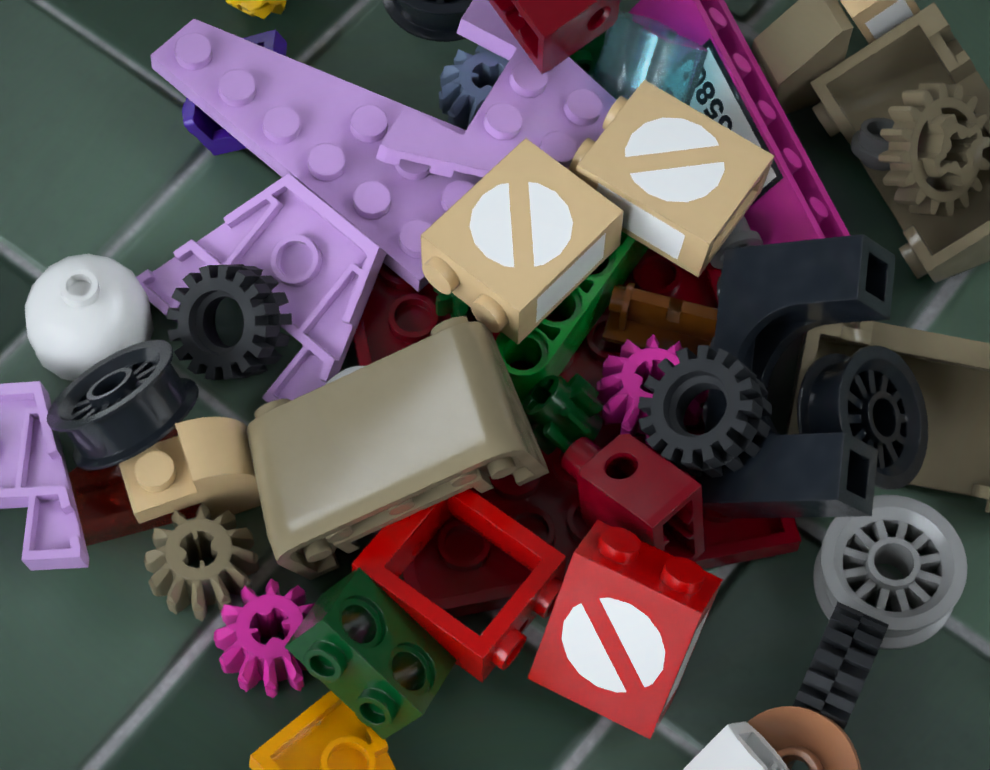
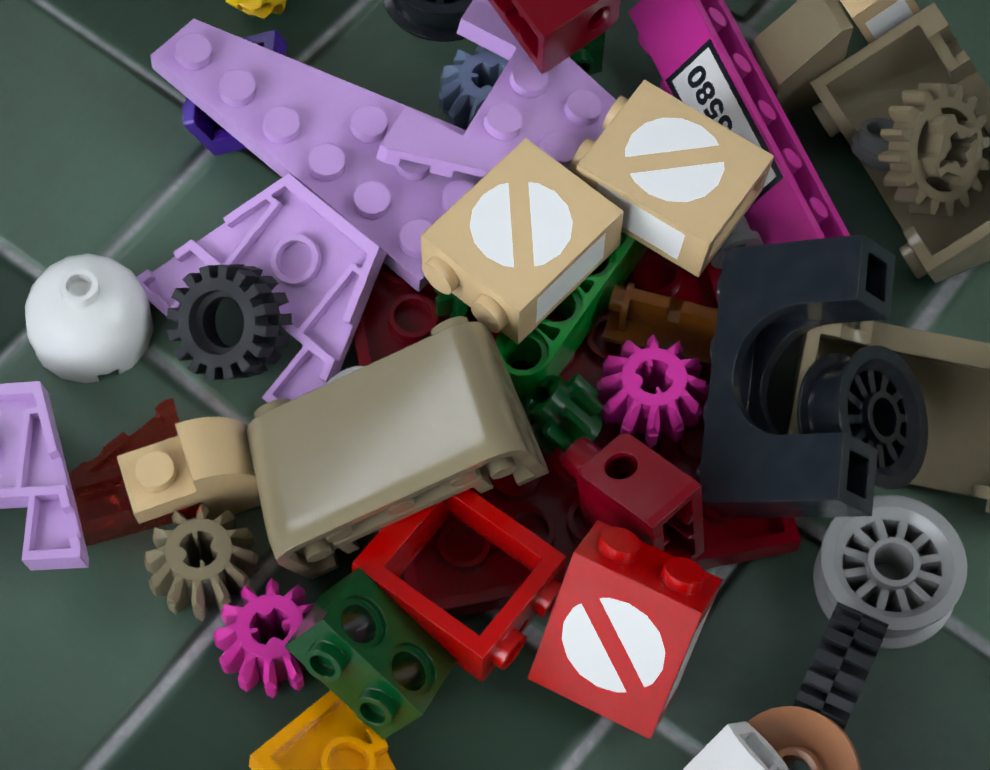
(123, 405): black wheel -> none
(649, 51): clear light blue brick -> none
(677, 390): black tyre -> none

